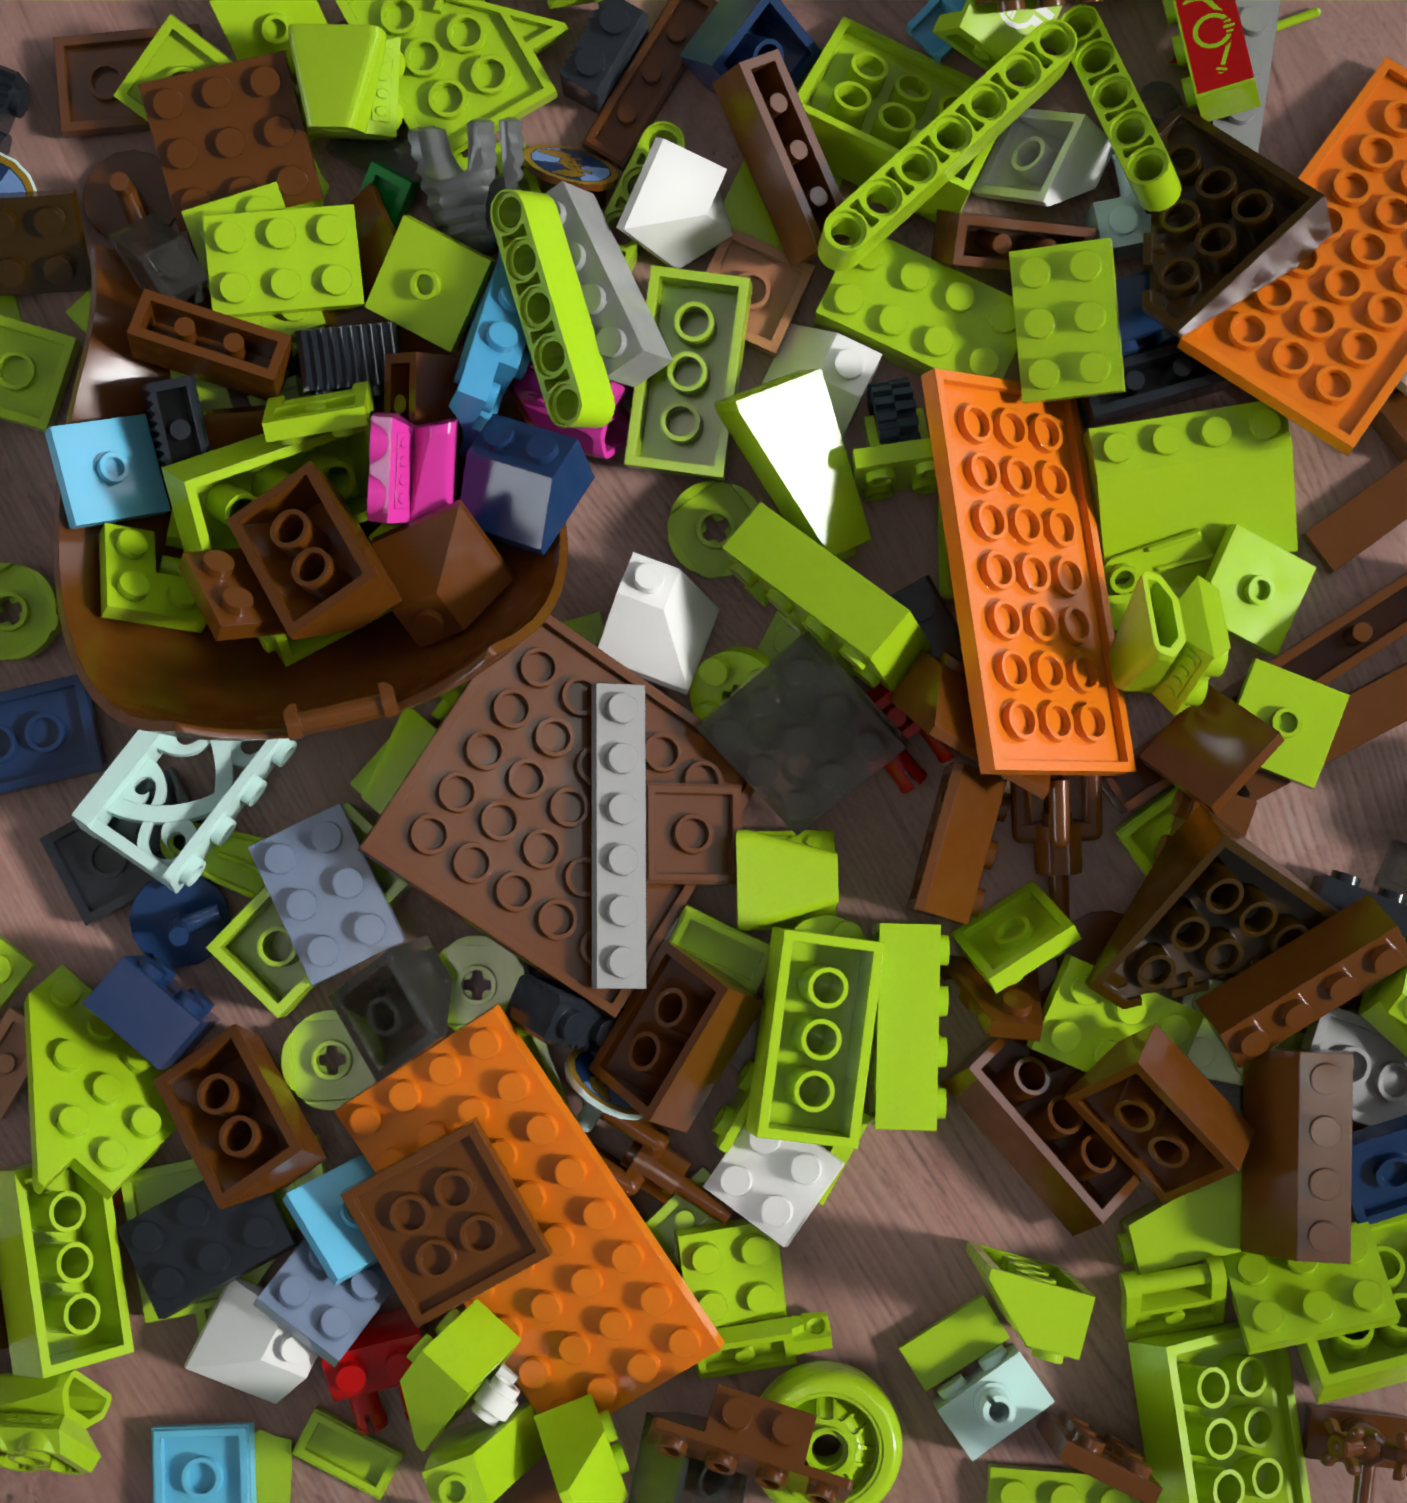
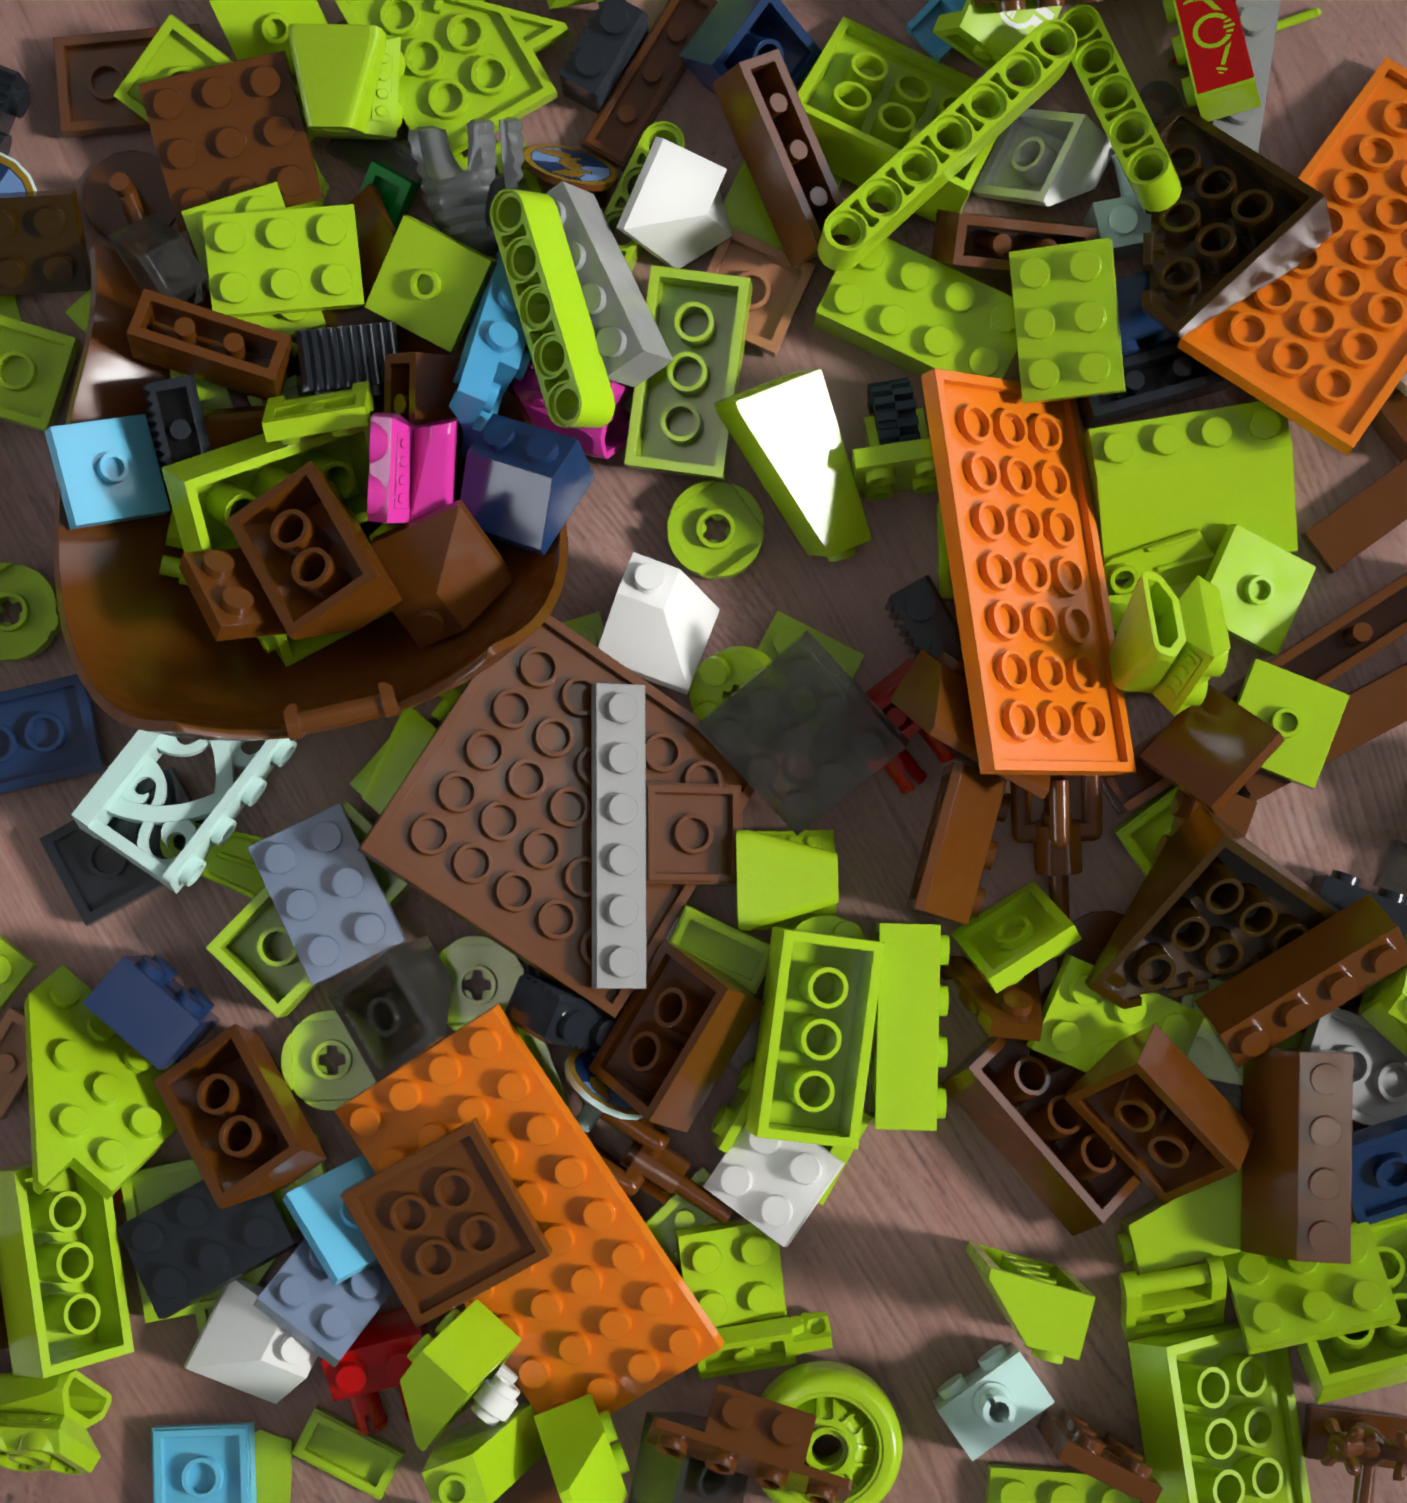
(134, 589): lime plate -> none
(178, 924): dark blue shield -> none
(825, 598): lime brick -> none
(844, 365): white slope -> none
(953, 1342): lime tile -> none

